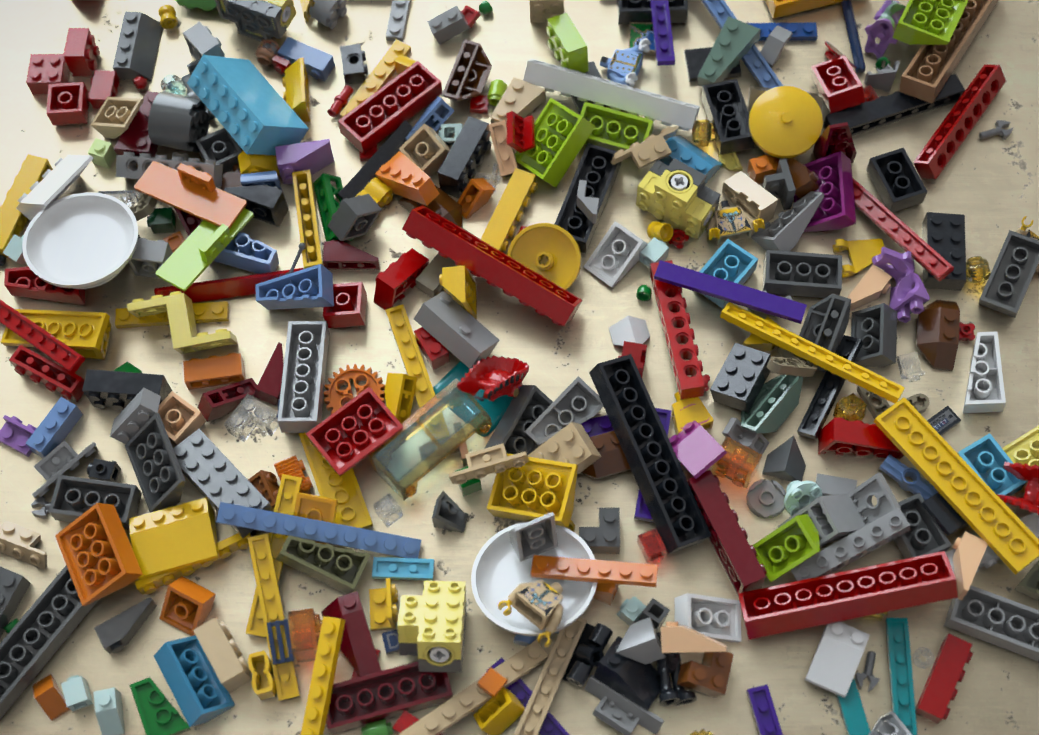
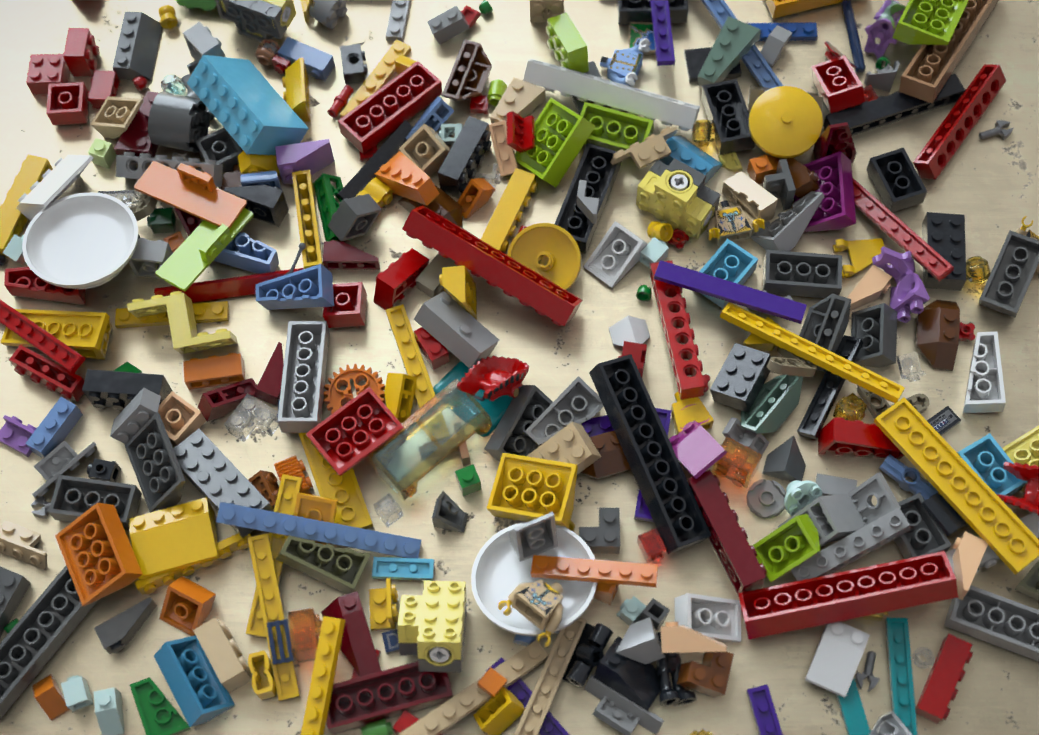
(486, 462): tan bracket -> none

